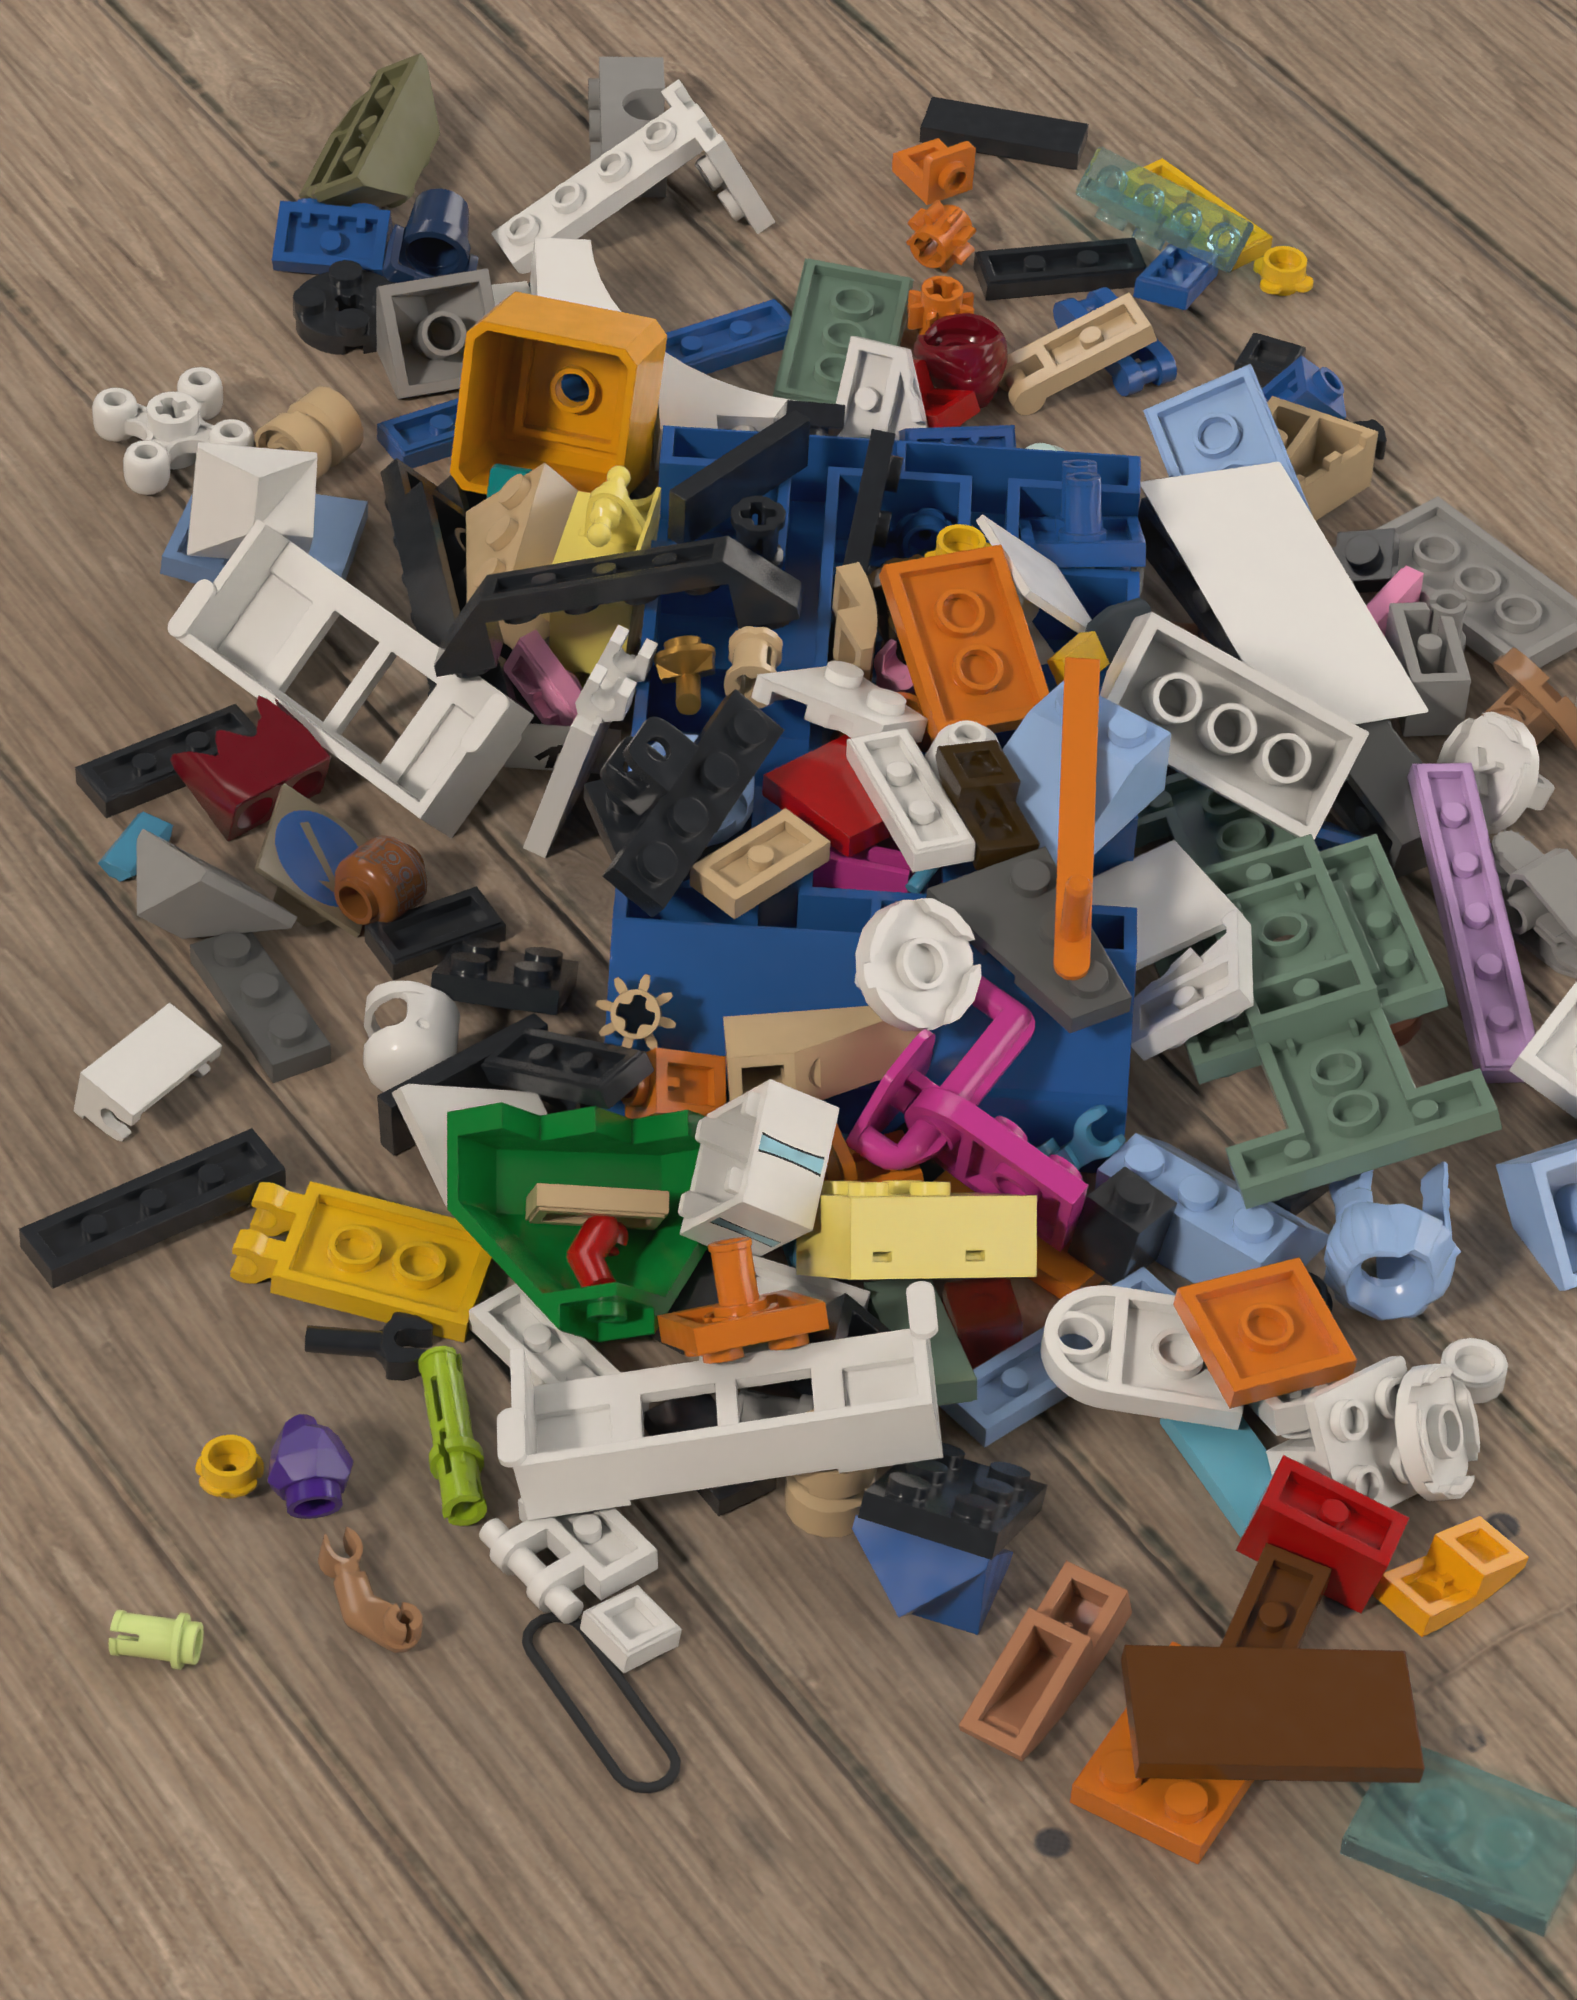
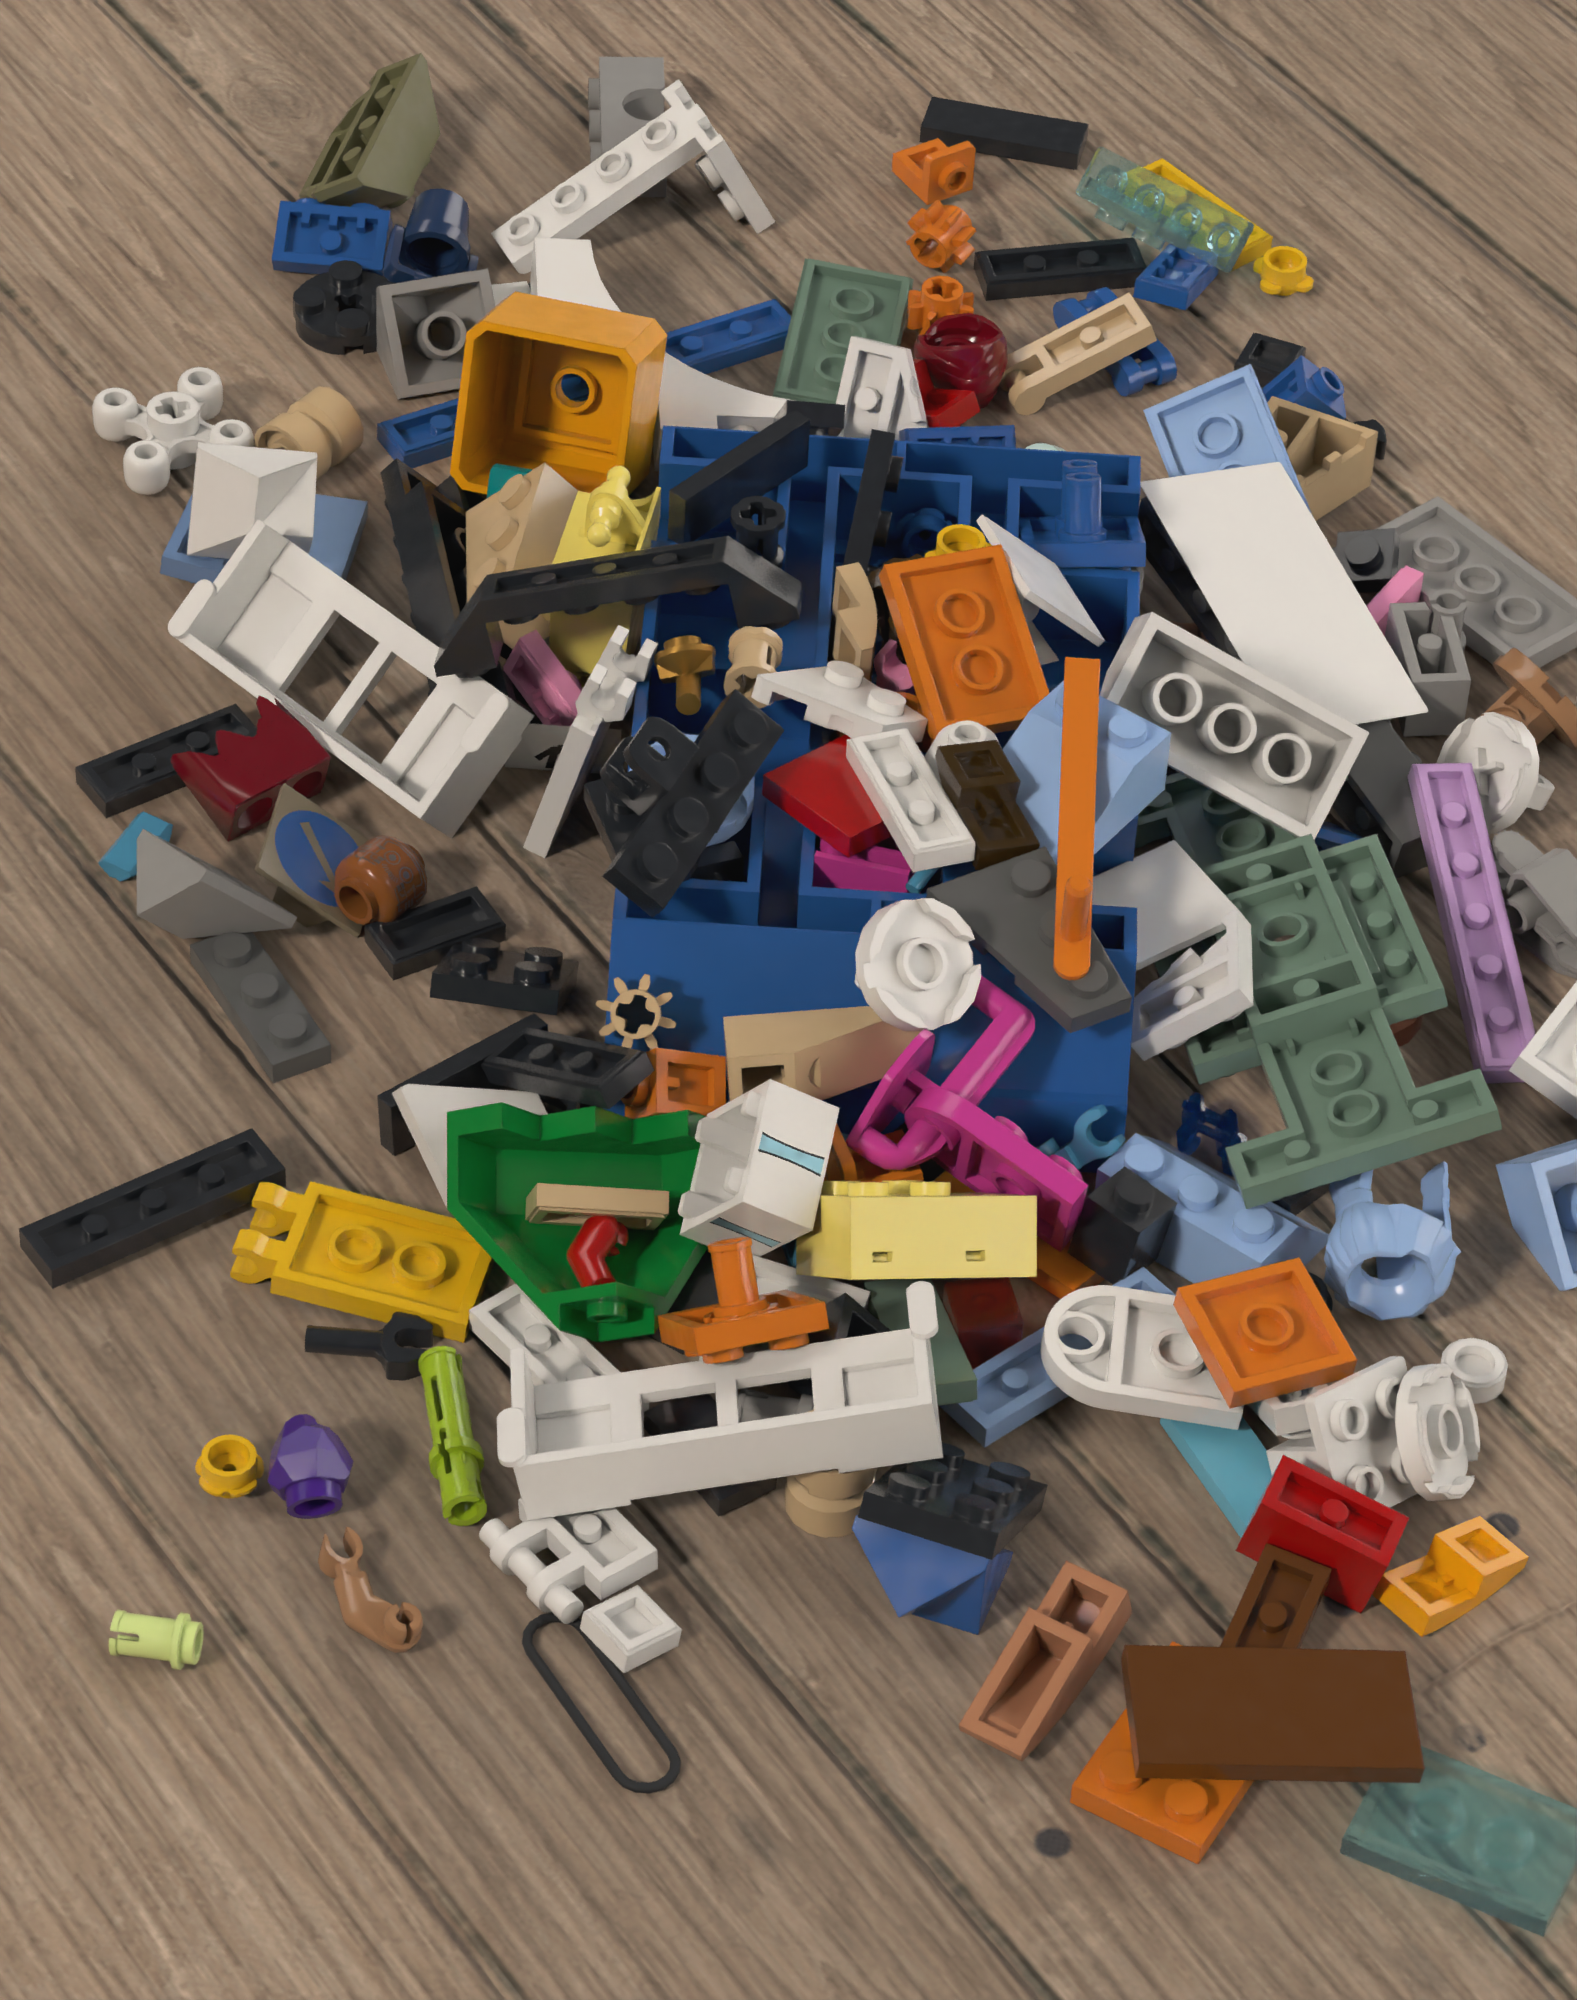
(143, 1070): white hinge -> none
(414, 1044): white helmet -> none
(760, 863): tan plate -> none
(1101, 637): piece -> none
(1193, 1119): none -> clear blue piece

